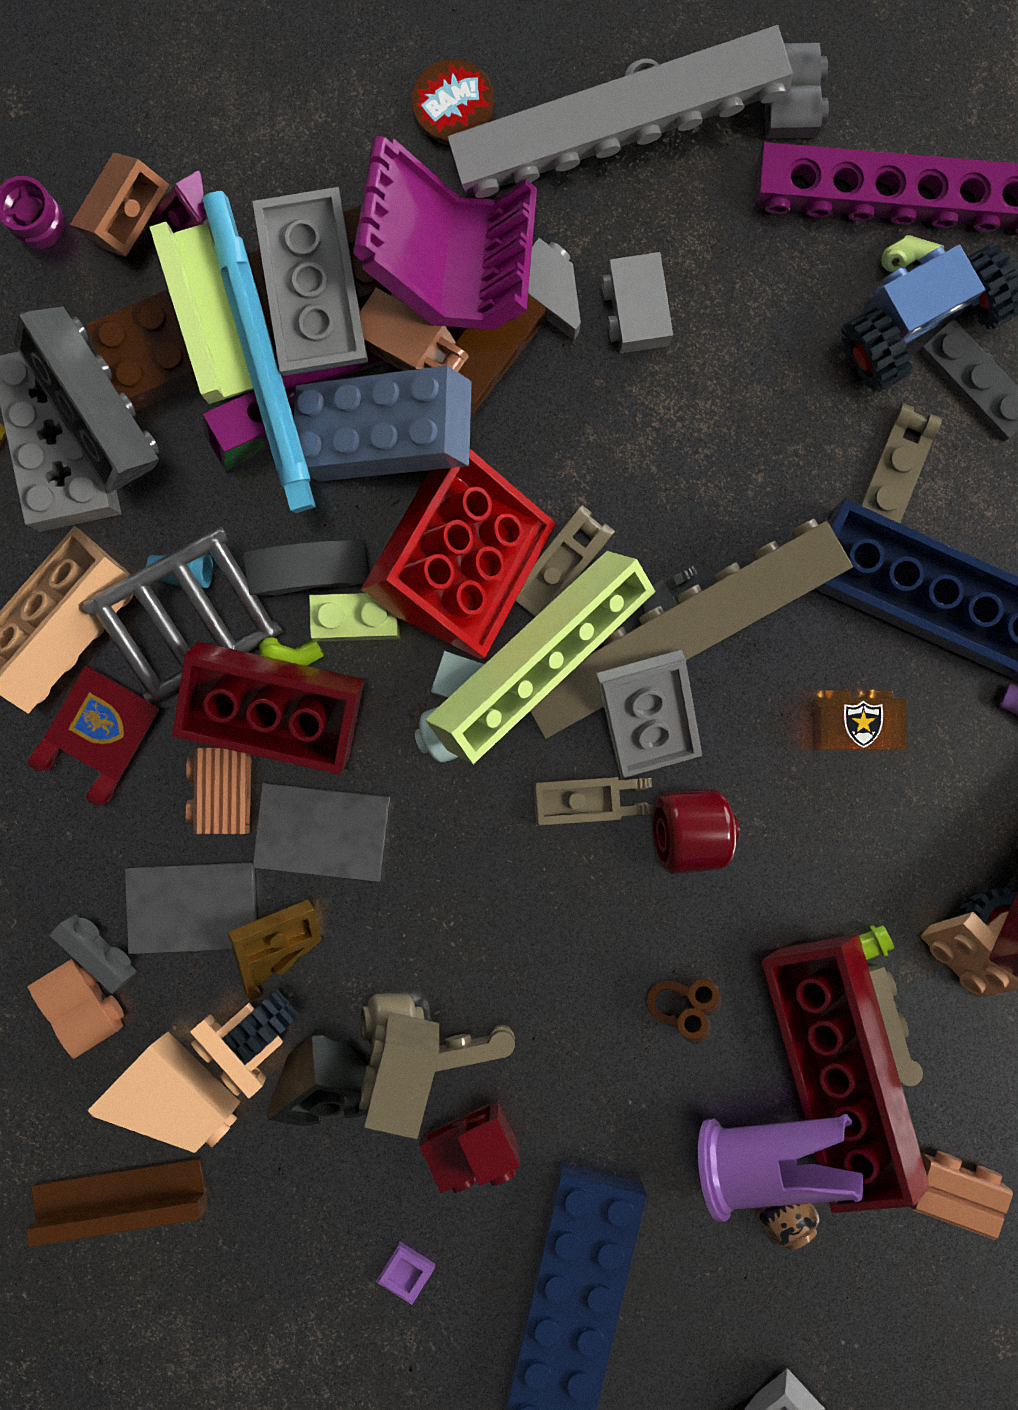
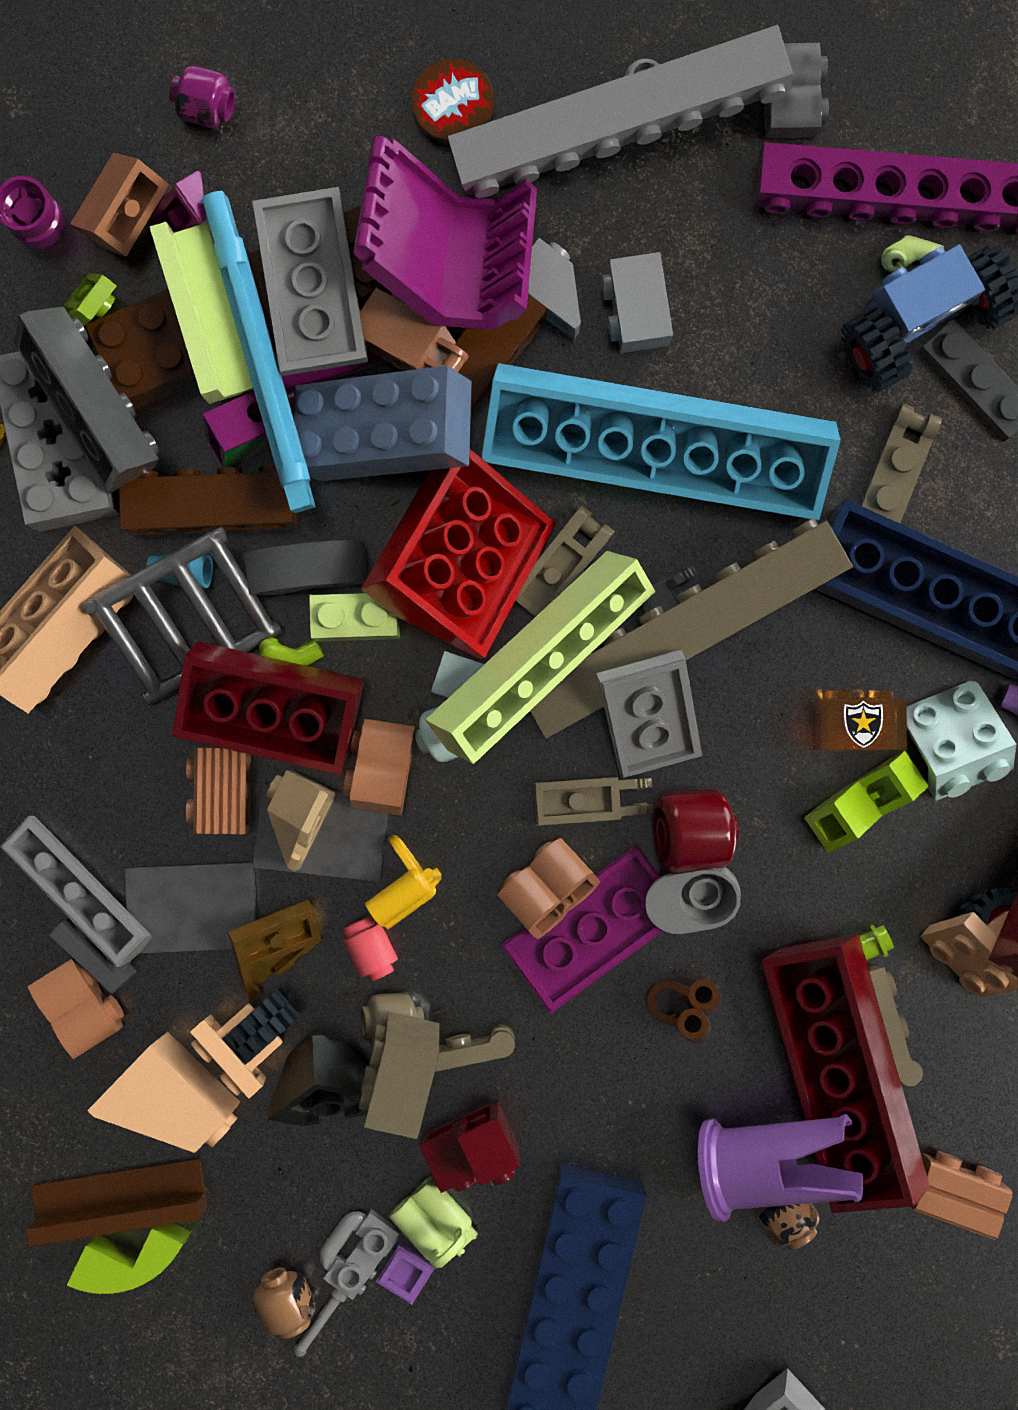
(76, 892): none -> light grey brick
(91, 298): none -> lime wing
(98, 726): dark red flag -> none
(112, 1268): none -> lime brick
(202, 96): none -> magenta head
(205, 502): none -> reddish brown brick
(284, 1303): none -> medium nougat head
(297, 814): none -> tan slope
(350, 1273): none -> light grey piece
(369, 948): none -> coral brick
(381, 766): none -> nougat brick
(405, 893): none -> yellow piece
(434, 1223): none -> yellowish green piece
(548, 887): none -> nougat brick
(591, 935): none -> magenta tile
(660, 441): none -> medium azure brick
(693, 900): none -> light grey cap
(865, 800): none -> lime brick
(960, 739): none -> light aqua bracket

